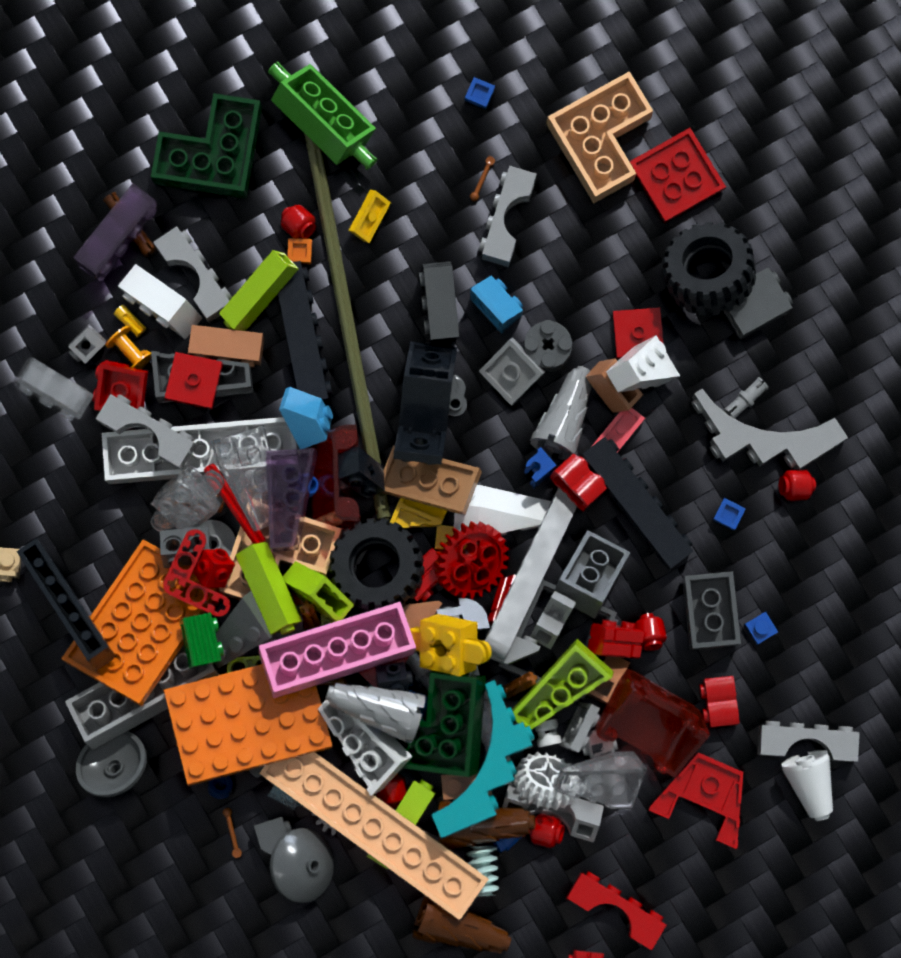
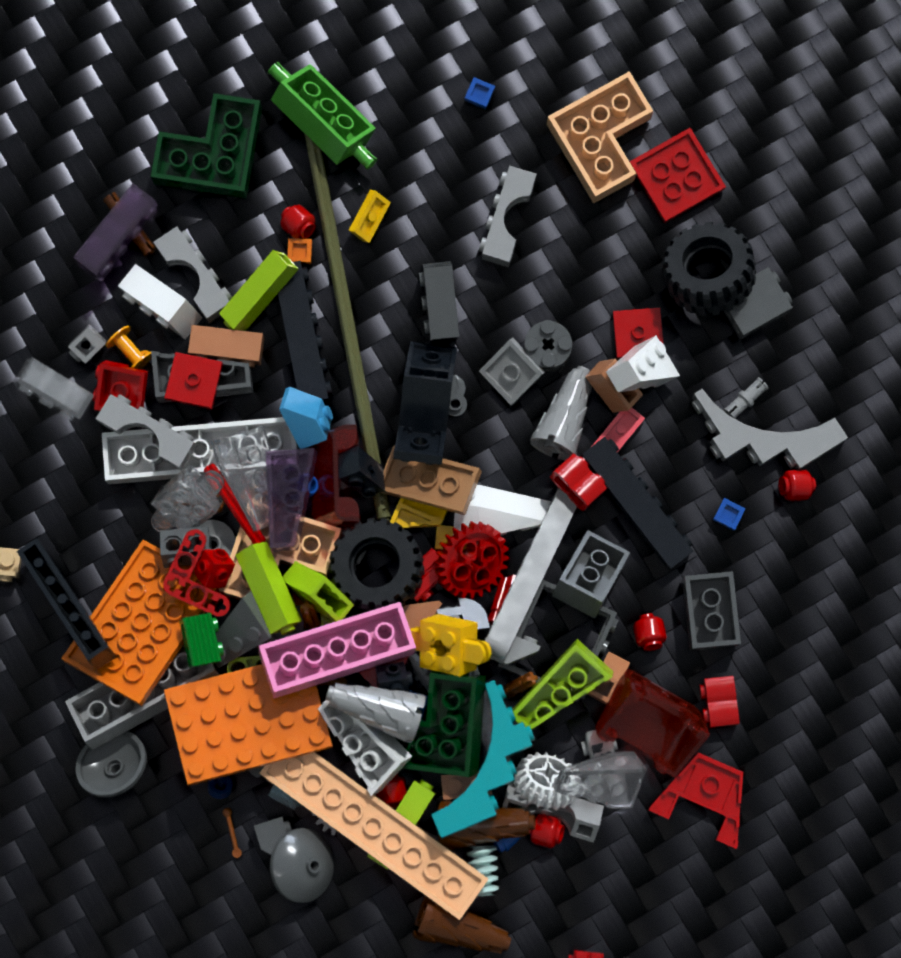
(129, 319): yellow piece -> none
(490, 161): dark orange hinge -> none
(496, 303): dark azure slope -> none
(541, 466): blue hinge -> none
(548, 739): white wheel -> none
(552, 619): light grey brick -> none
(576, 734): light grey plate -> none
(616, 640): red brick -> none
(642, 926): red arch -> none
(761, 628): blue plate -> none
(811, 782): white cone -> none
(840, 744): light grey arch -> none

